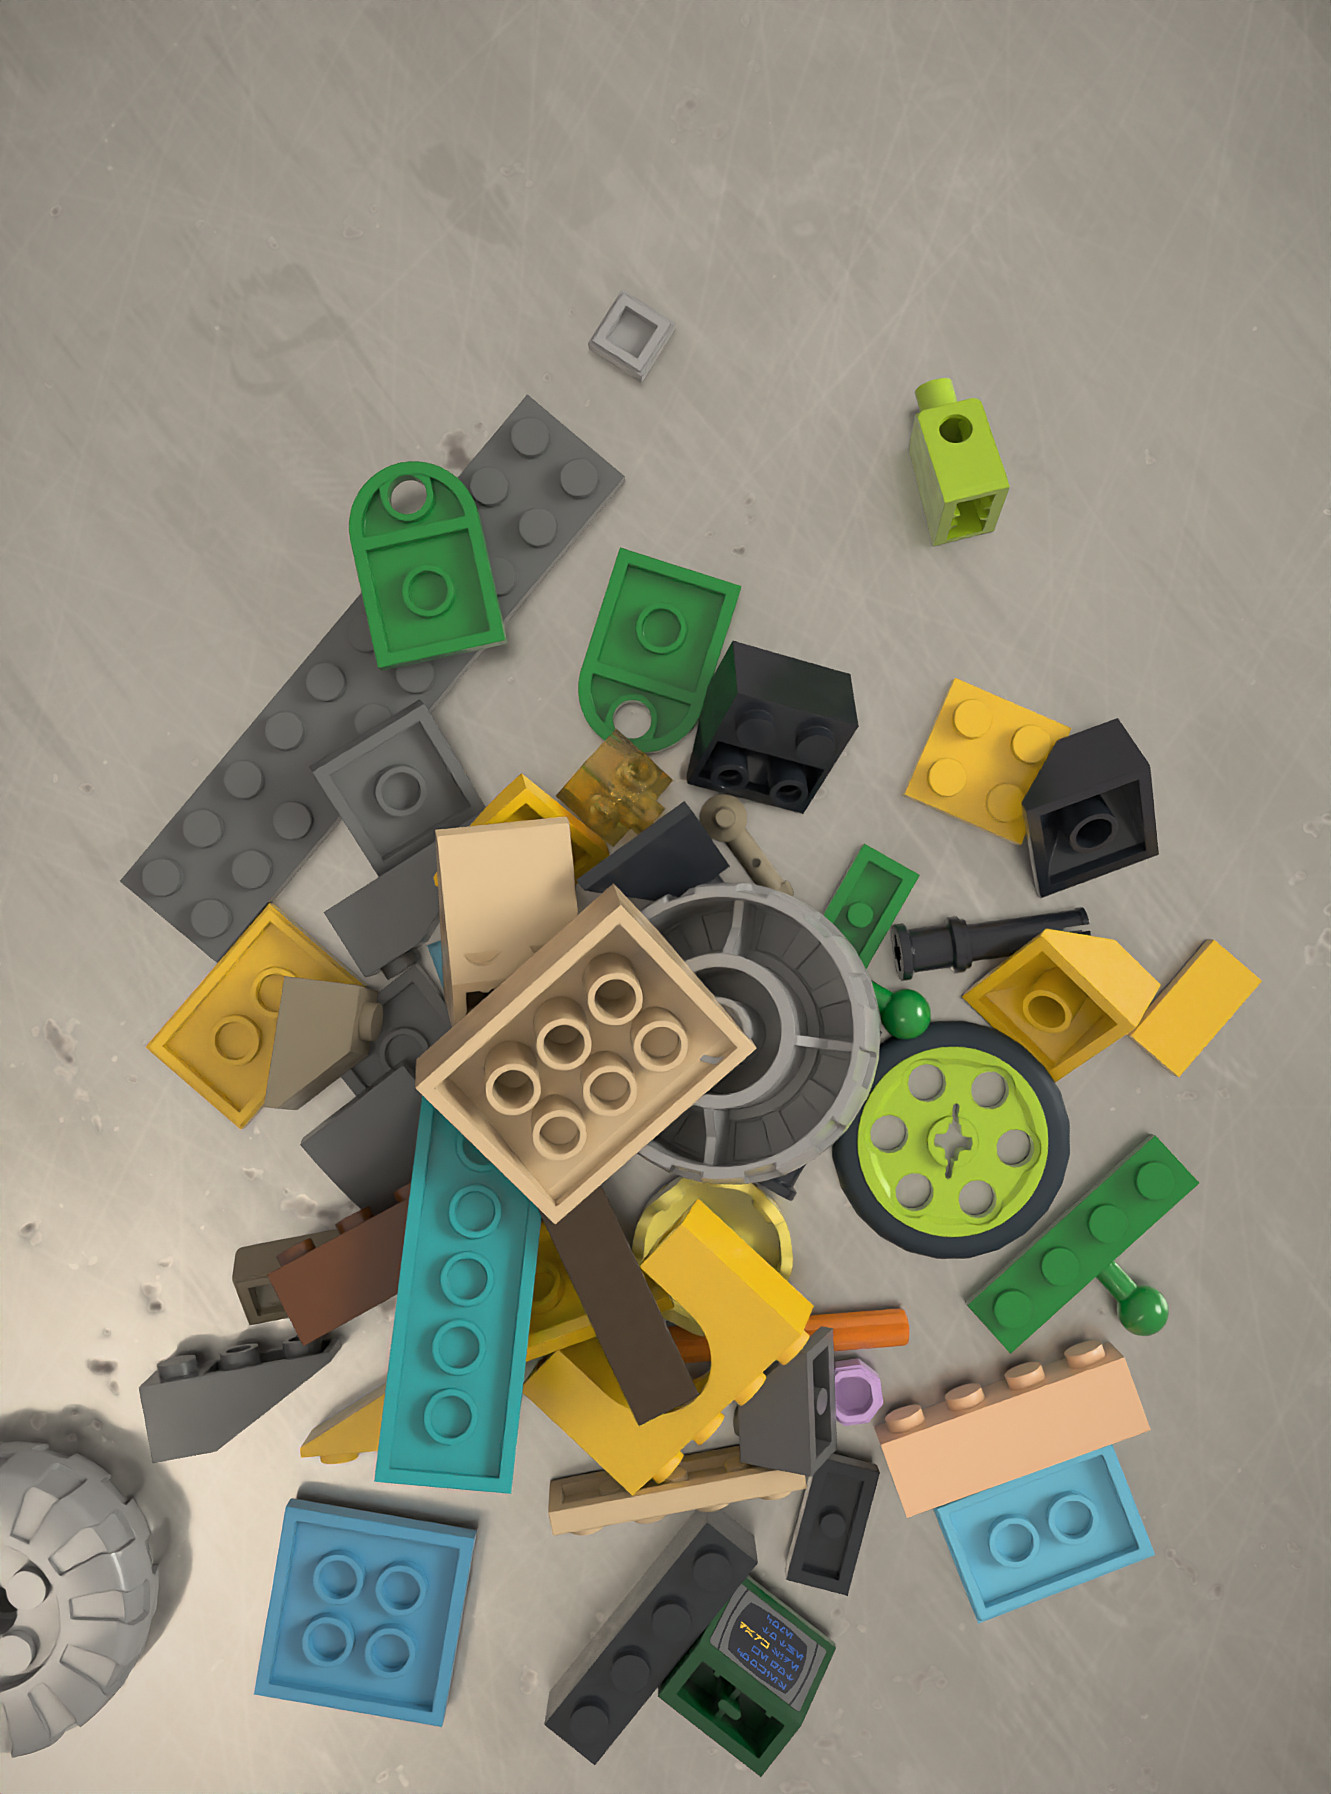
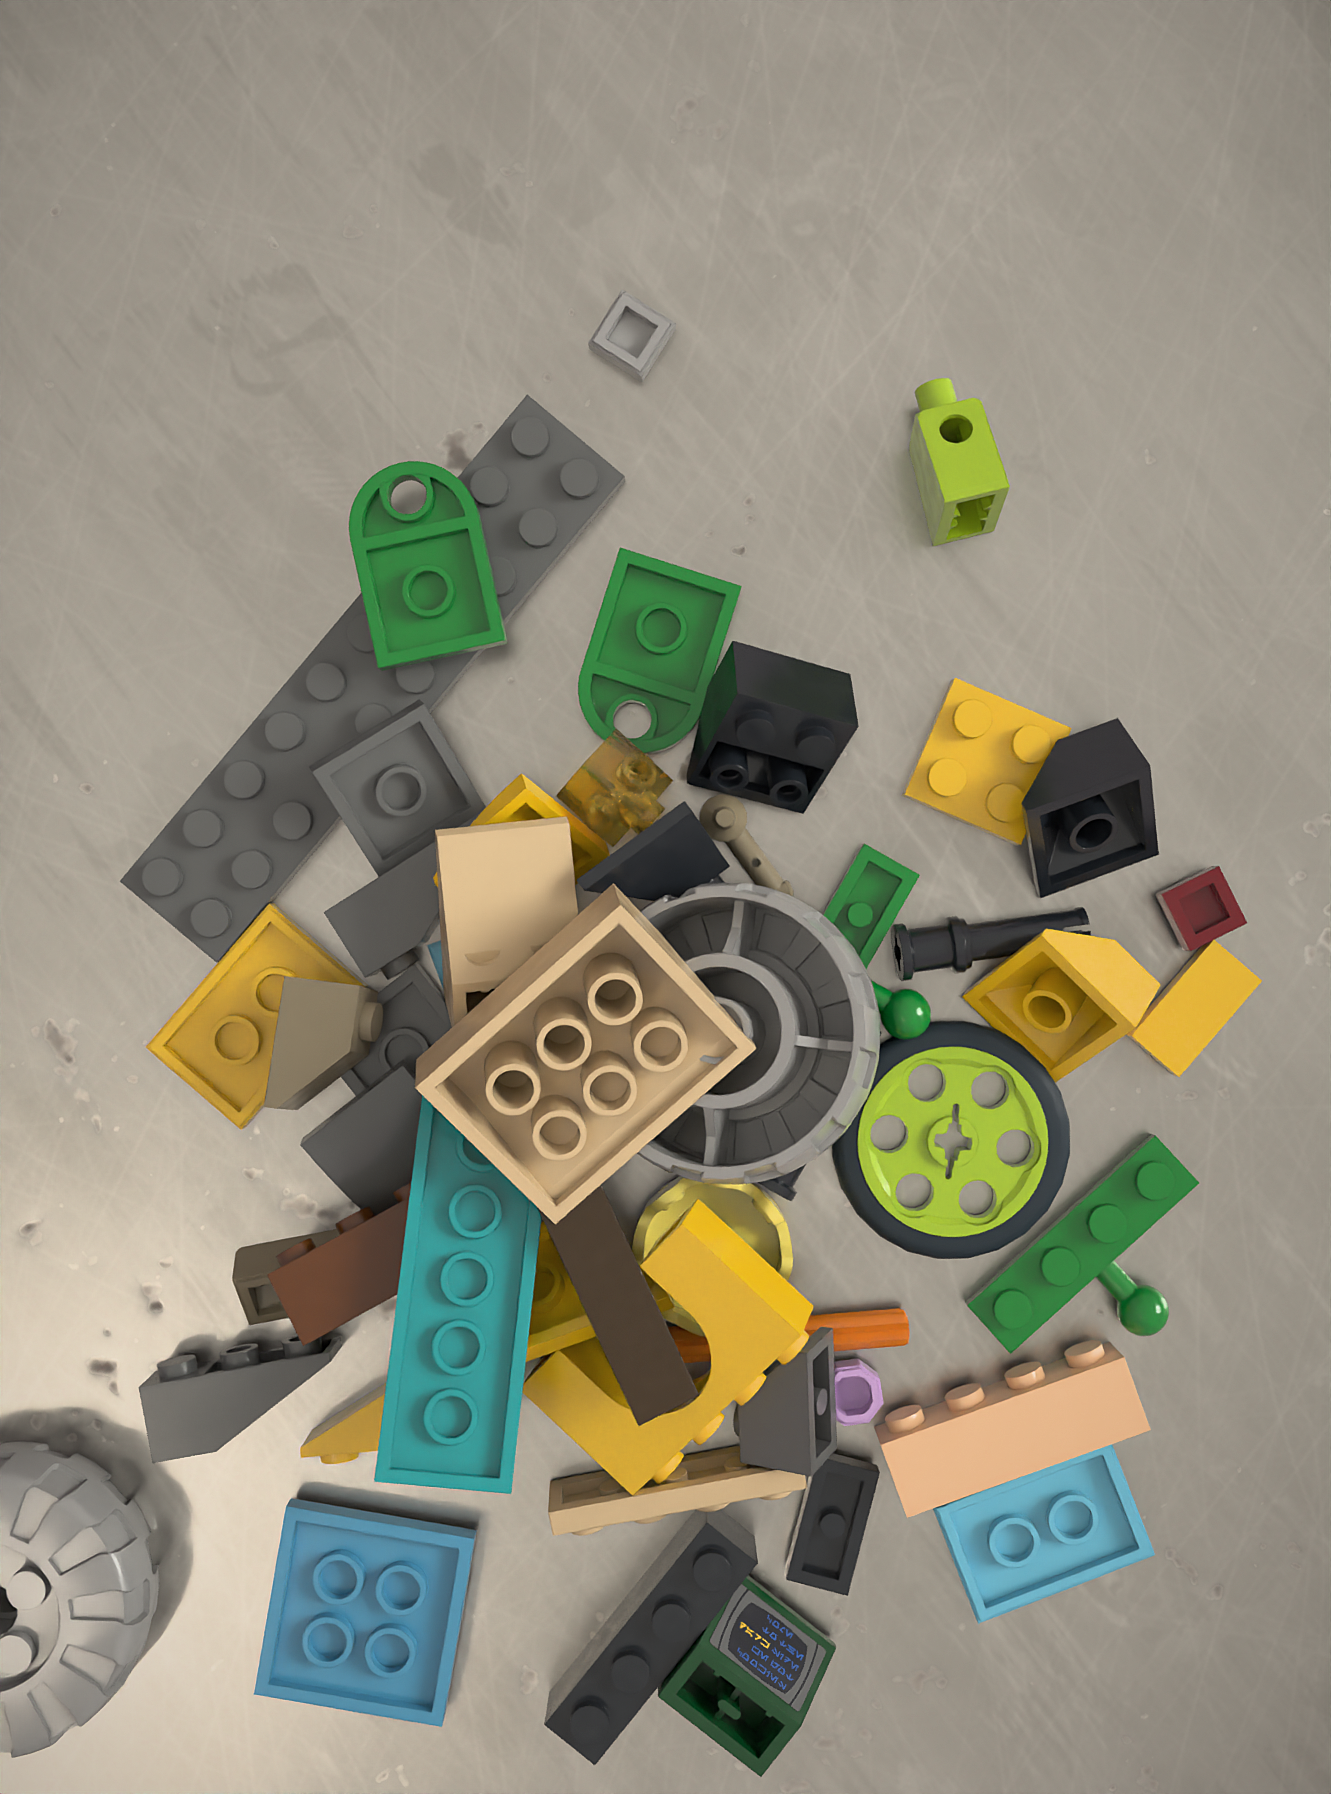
(1201, 908): none -> dark red plate

